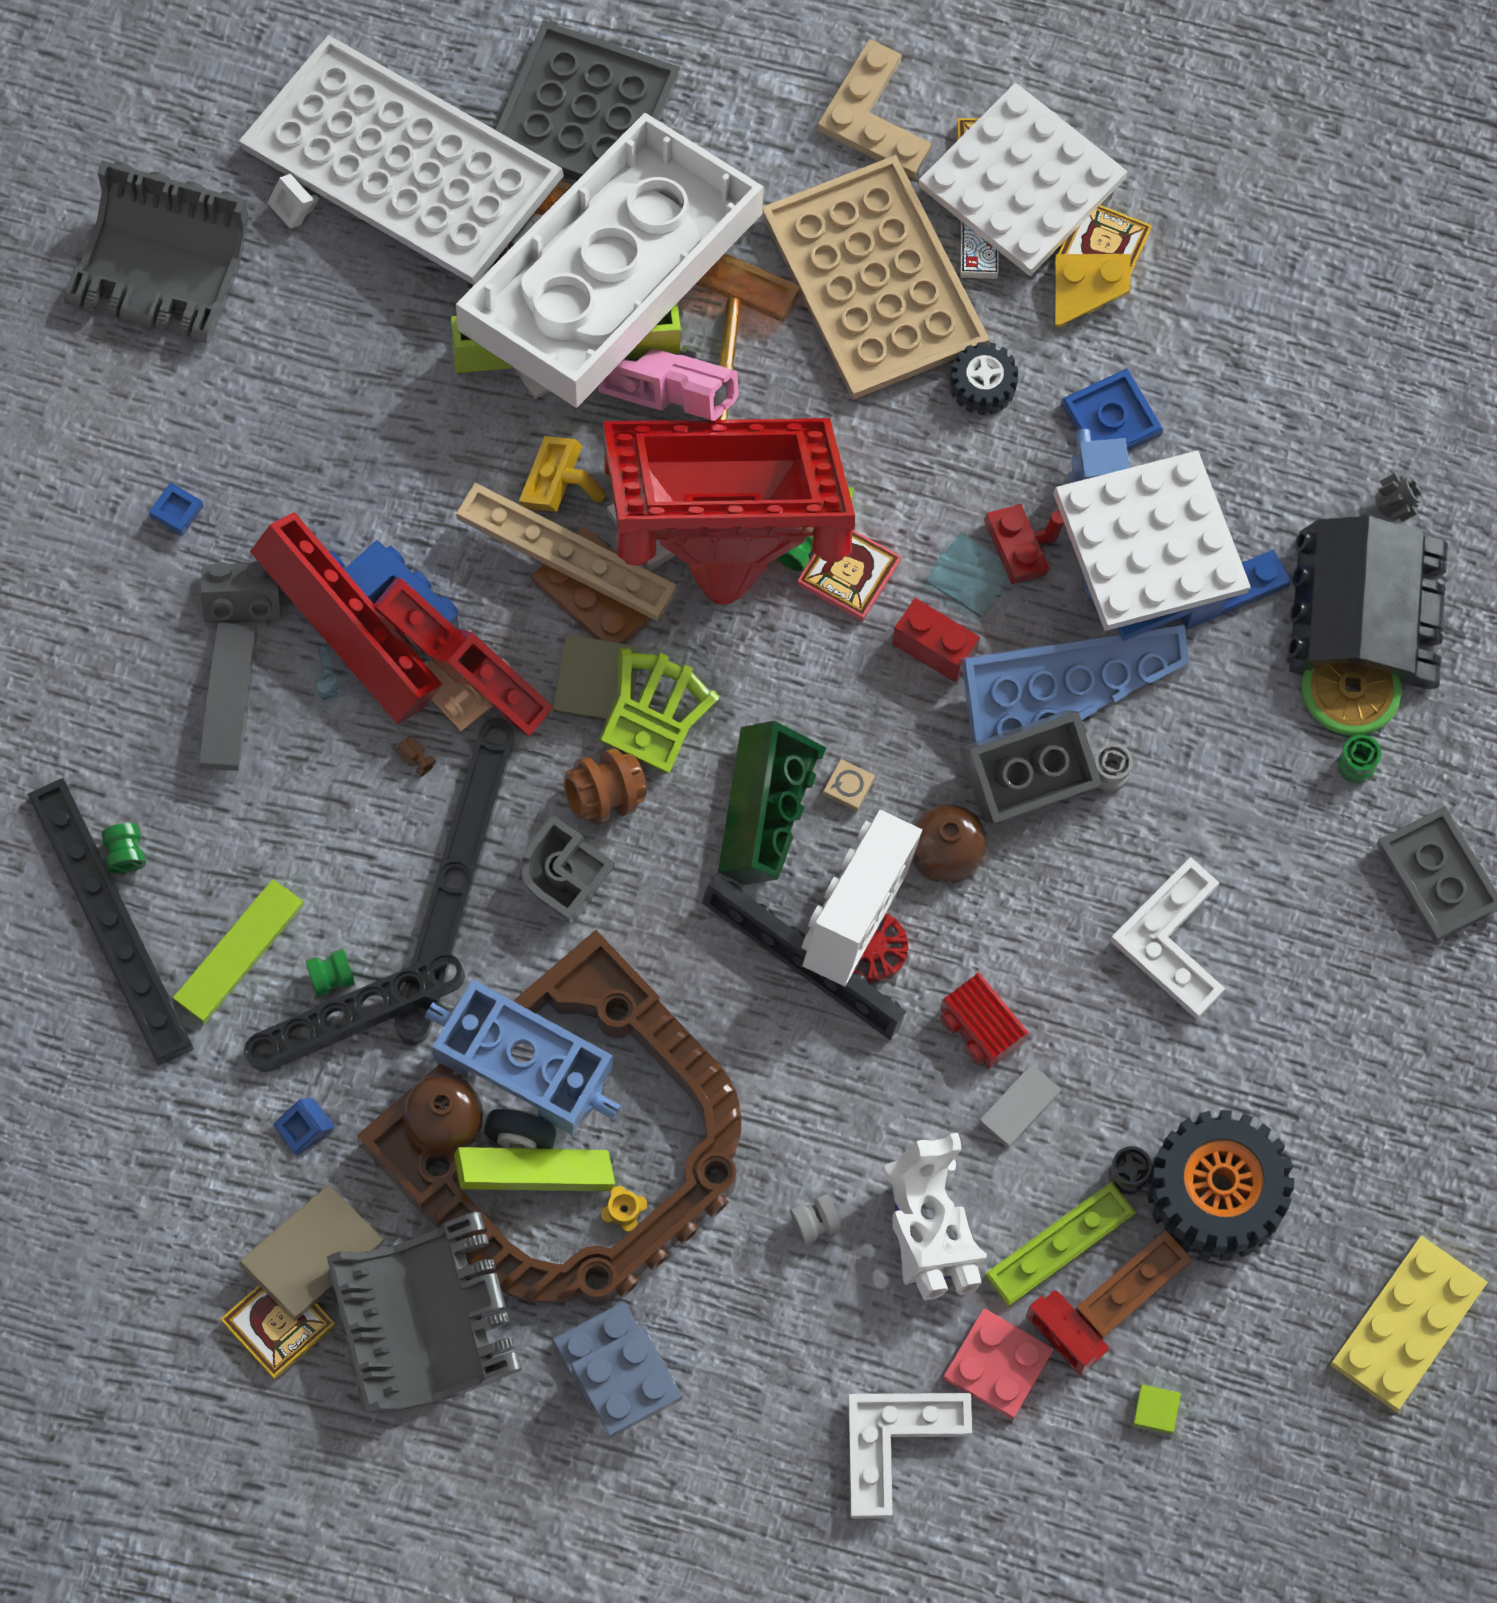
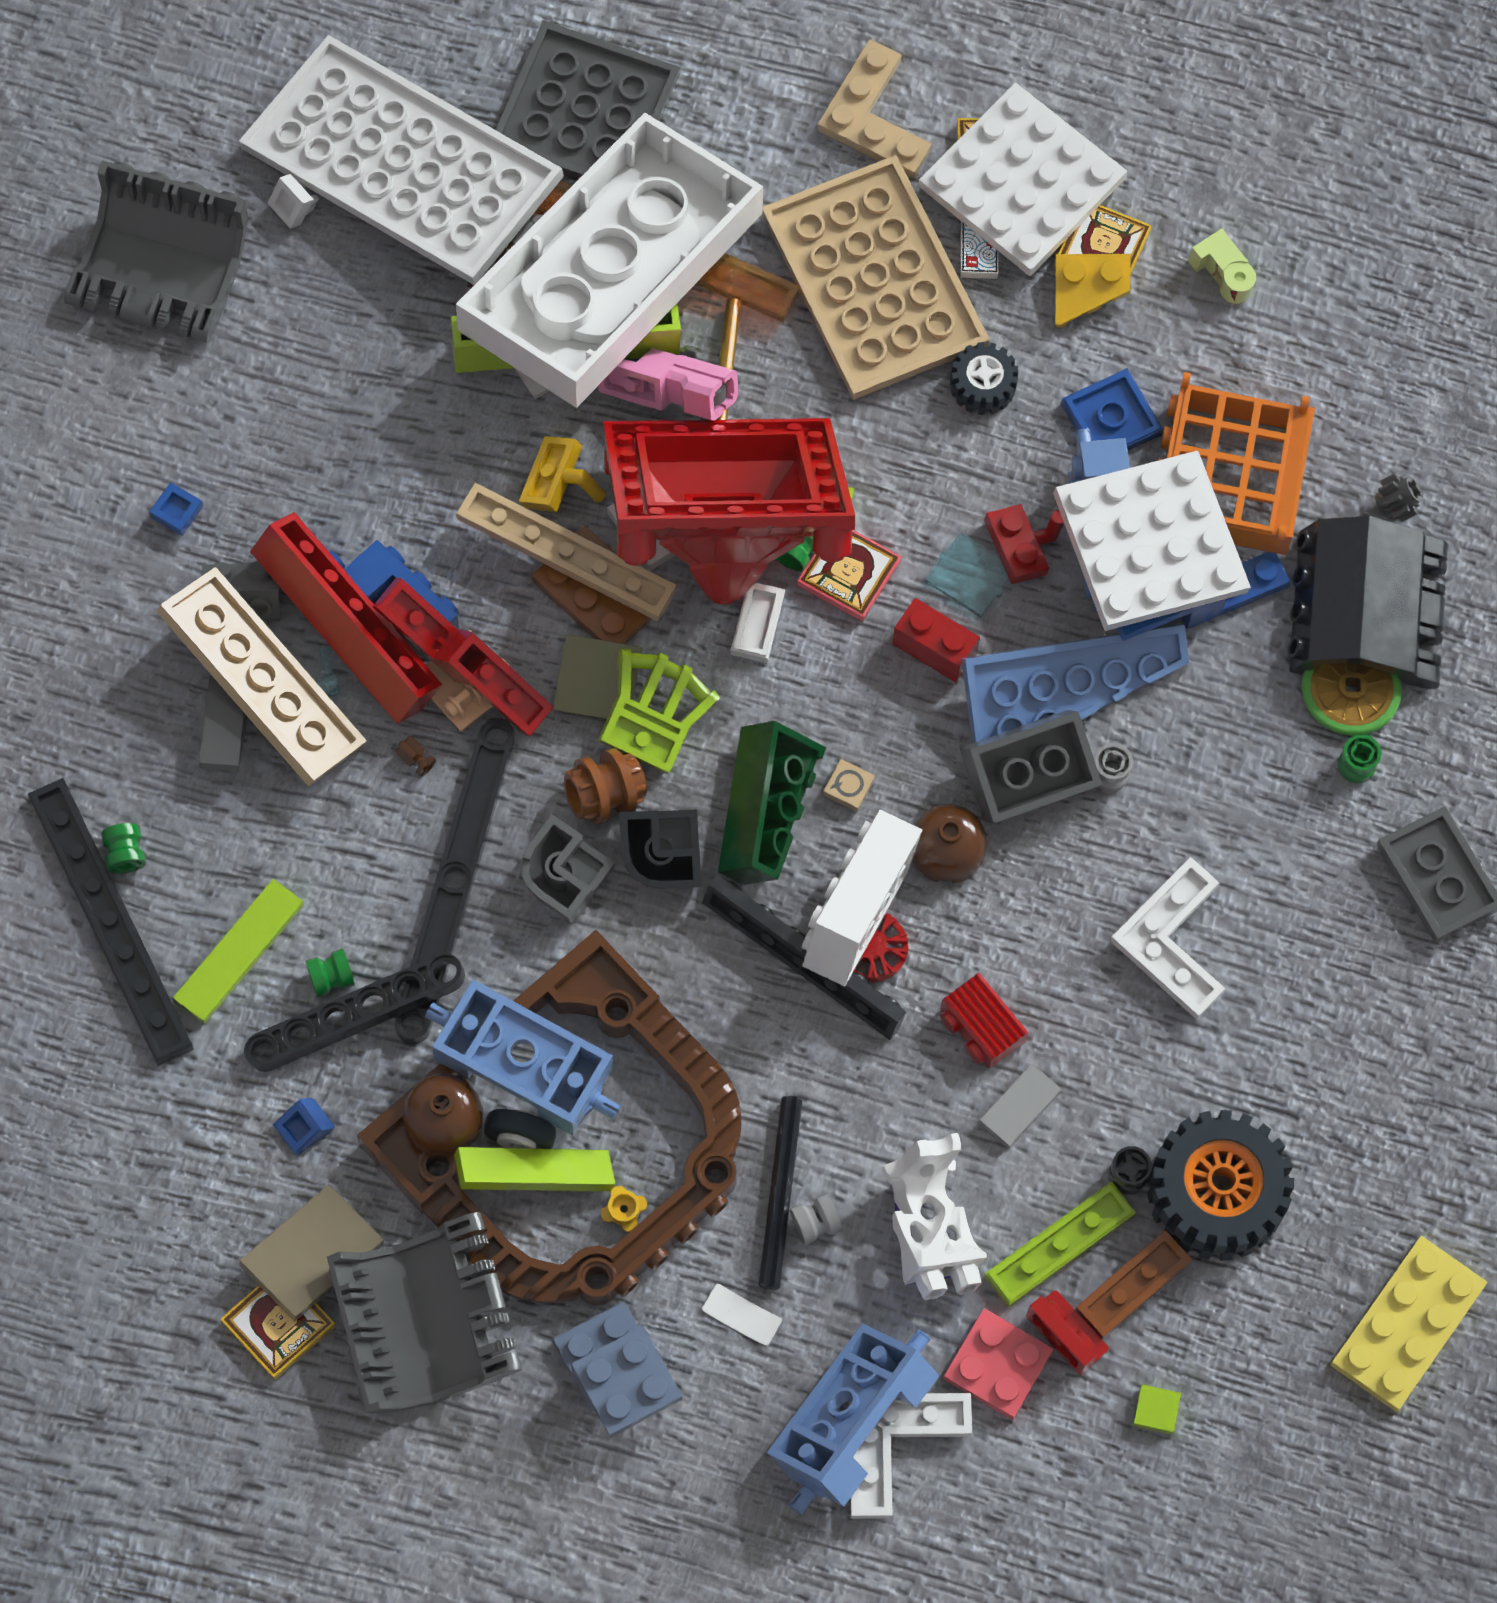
(261, 676): none -> plate
(661, 848): none -> black brick
(741, 1315): none -> white sticker
(758, 622): none -> white tile
(780, 1193): none -> black axle
(821, 1441): none -> medium blue brick
(1225, 265): none -> yellowish green leg
(1298, 426): none -> orange window

